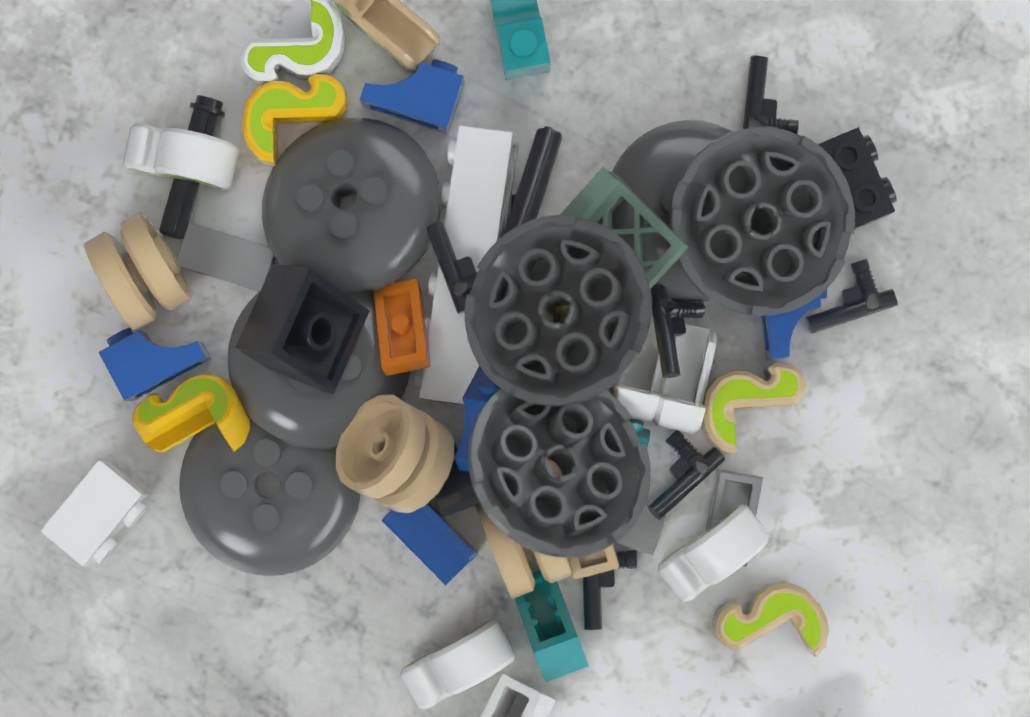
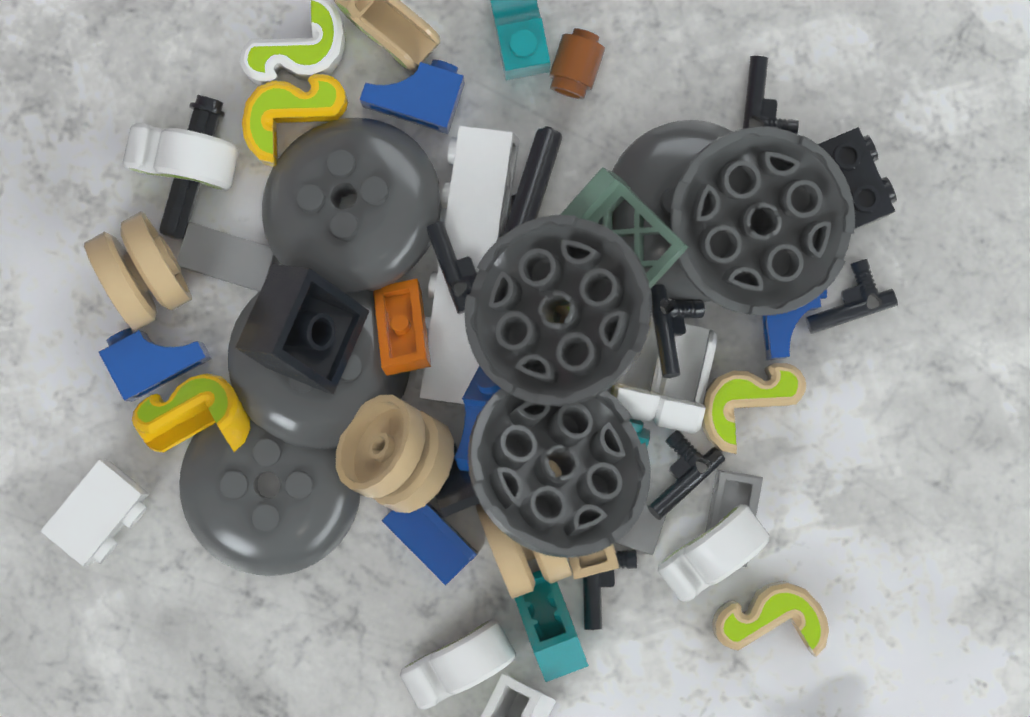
(576, 63): none -> dark orange brick

